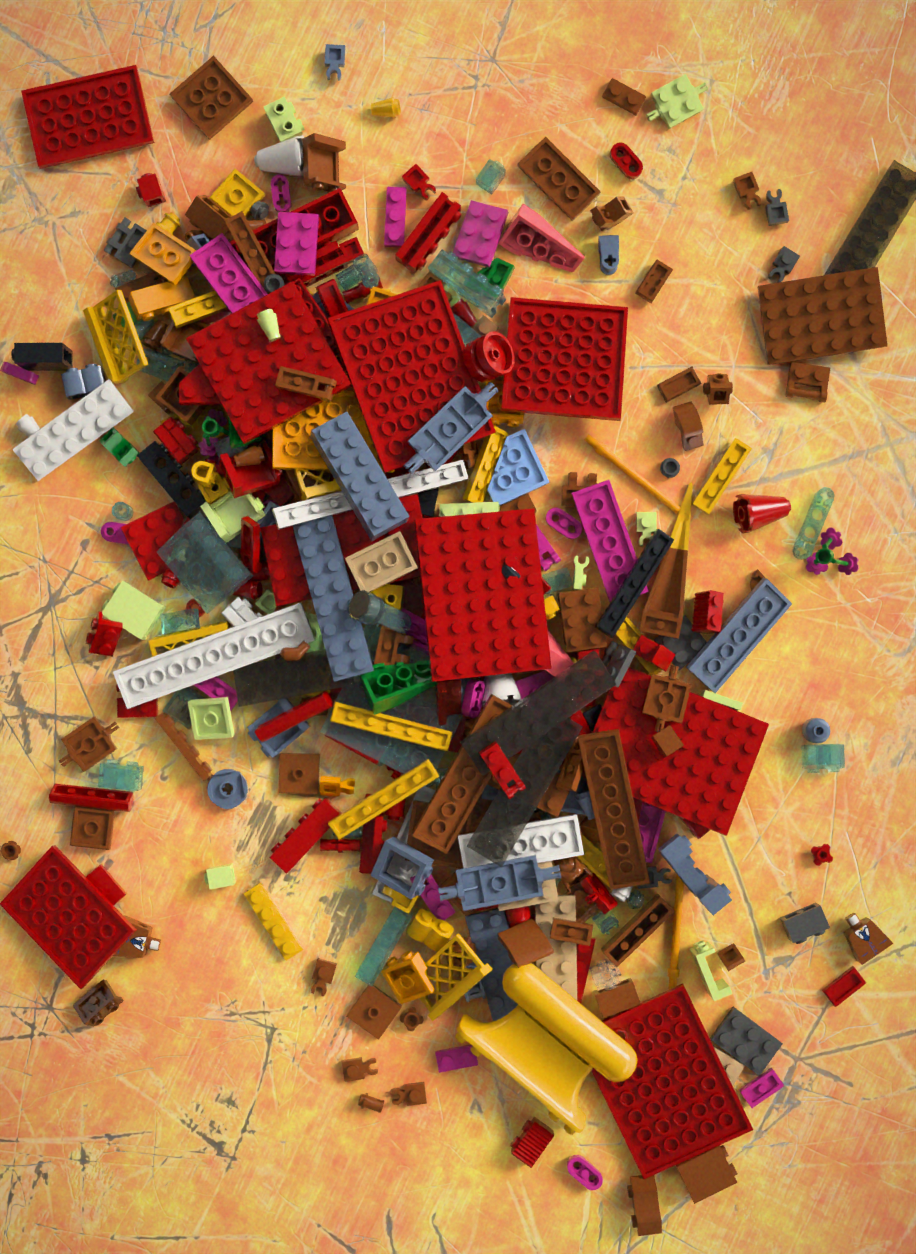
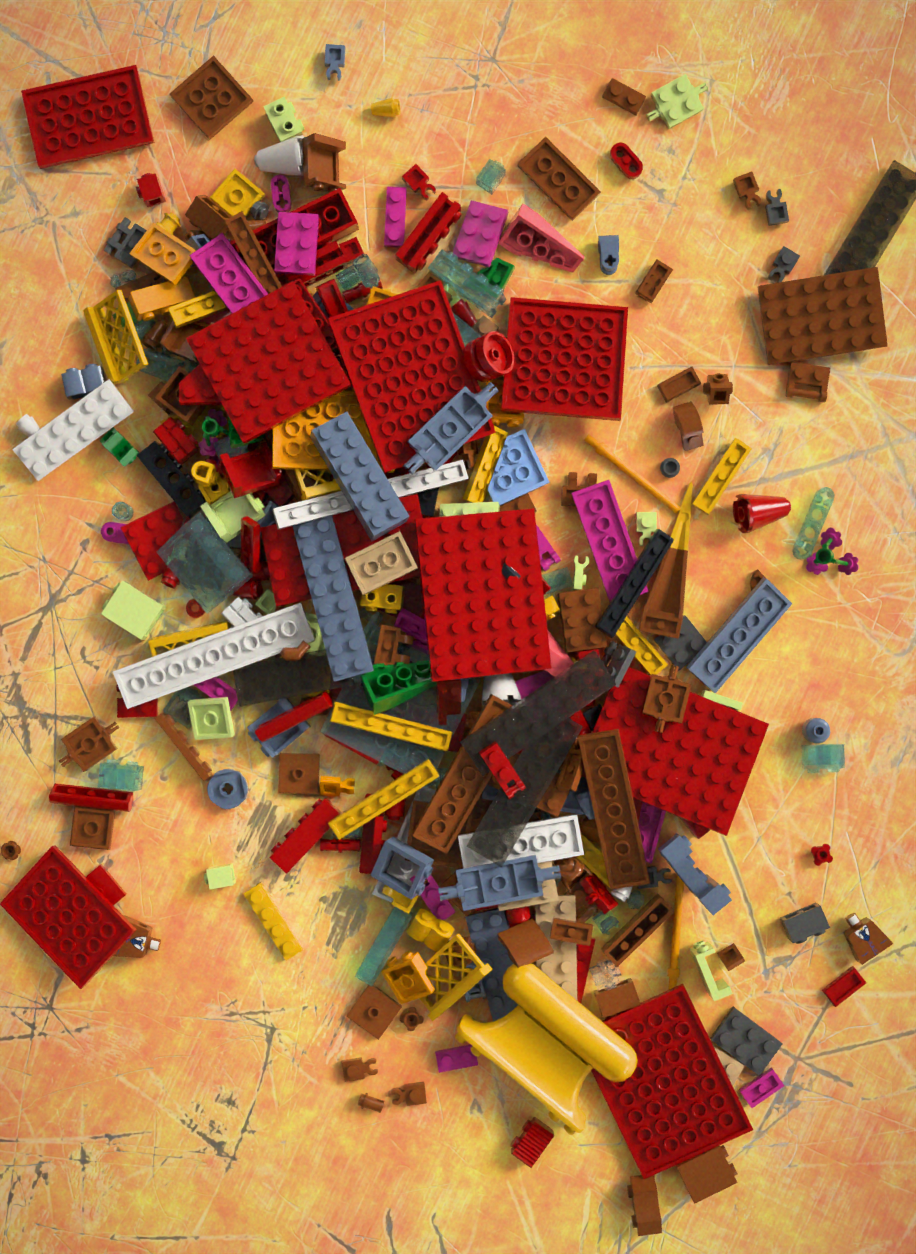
(19, 373): dark pink beam -> none
(42, 356): black brick -> none
(97, 1004): reddish brown bracket -> none
(103, 635): red bracket -> none
(180, 621): clear light blue plate -> none
(250, 456): dark orange cone -> none
(268, 322): yellowish green cone -> none
(273, 283): dark grey plate -> none
(305, 383): dark orange plate -> none
(323, 974): dark orange plate -> none
(371, 610): clear light blue piece -> none
(473, 698): dark pink beam -> none
(565, 520): dark pink plate -> none
(584, 1171): dark pink plate -> none
(611, 213): dark orange brick -> none
(653, 653): red slope -> none
(667, 741): dark orange panel -> none
(707, 612): red brick -> none

